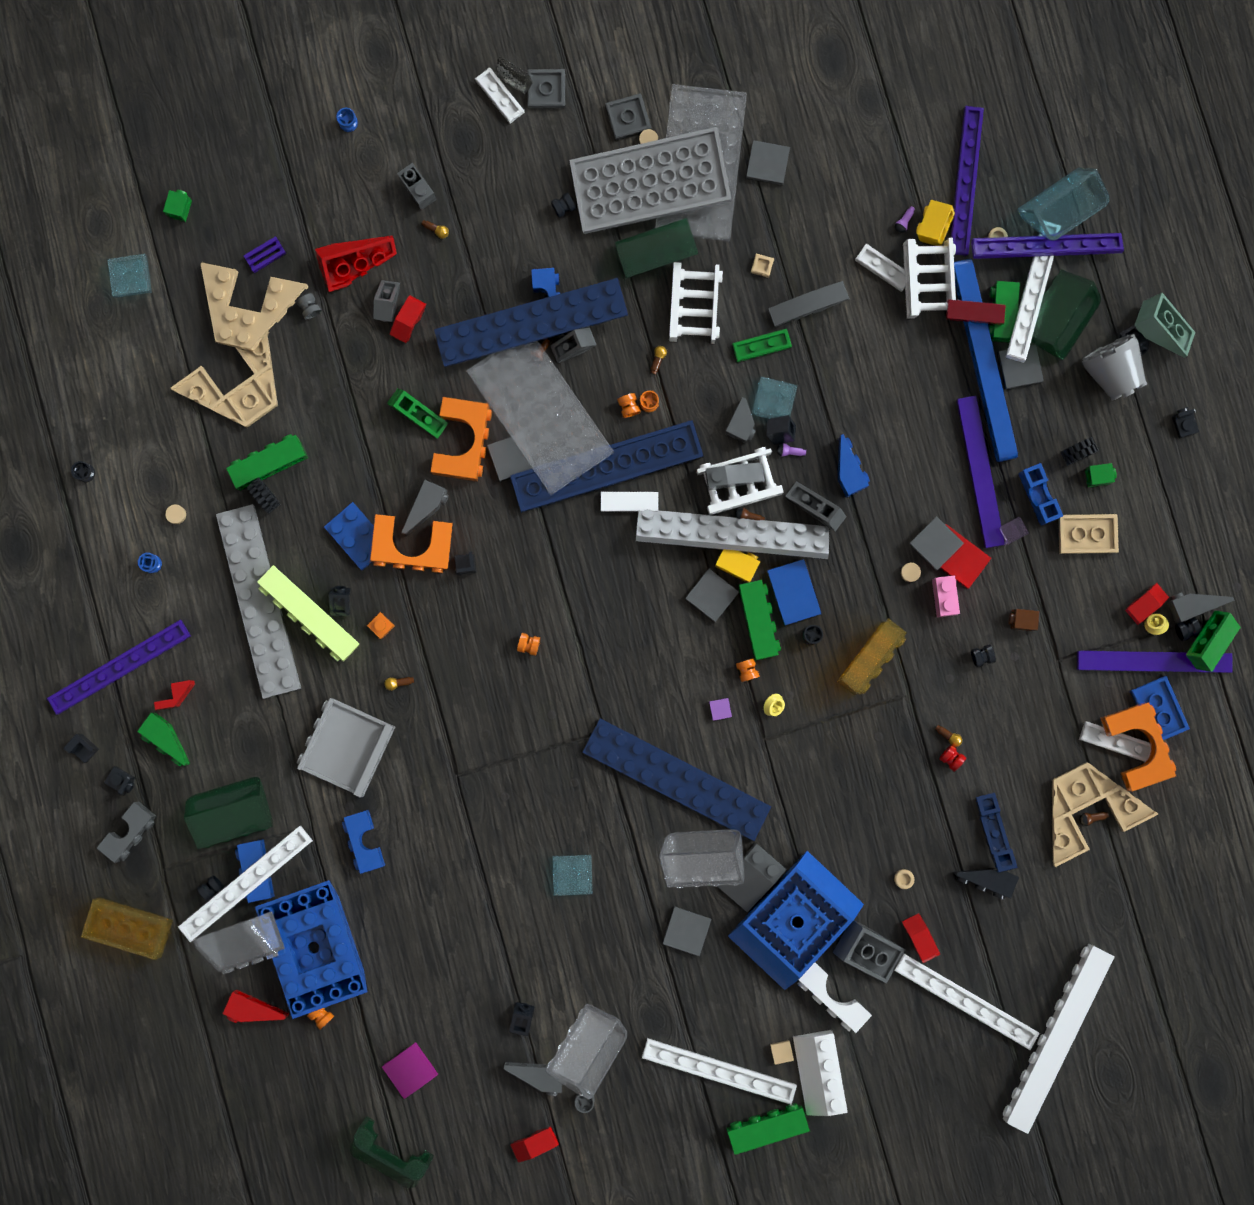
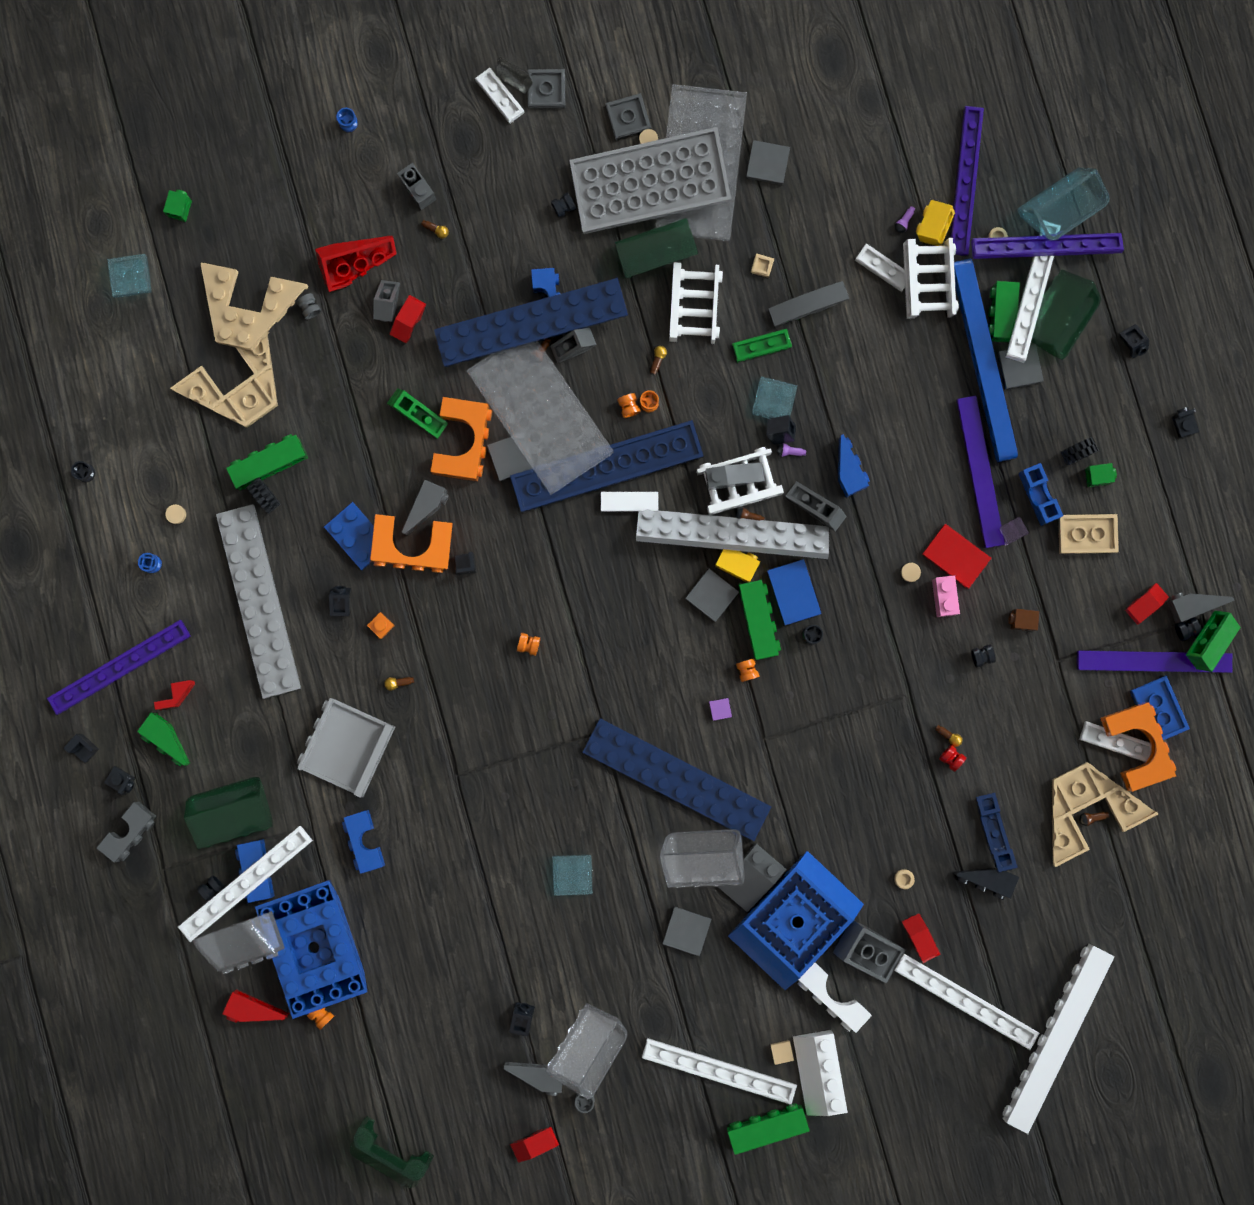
(127, 928): clear yellow brick -> none
(248, 256): dark purple tile -> none
(310, 615): yellowish green brick -> none
(409, 1070): magenta slope -> none
(741, 423): dark grey slope -> none
(774, 705): light yellow hat -> none
(872, 656): clear yellow brick -> none
(936, 543): dark grey tile -> none
(975, 312): dark red tile -> none
(1117, 367): light grey cone -> none
(1156, 624): light yellow hat -> none
(1164, 325): sand green slope -> none

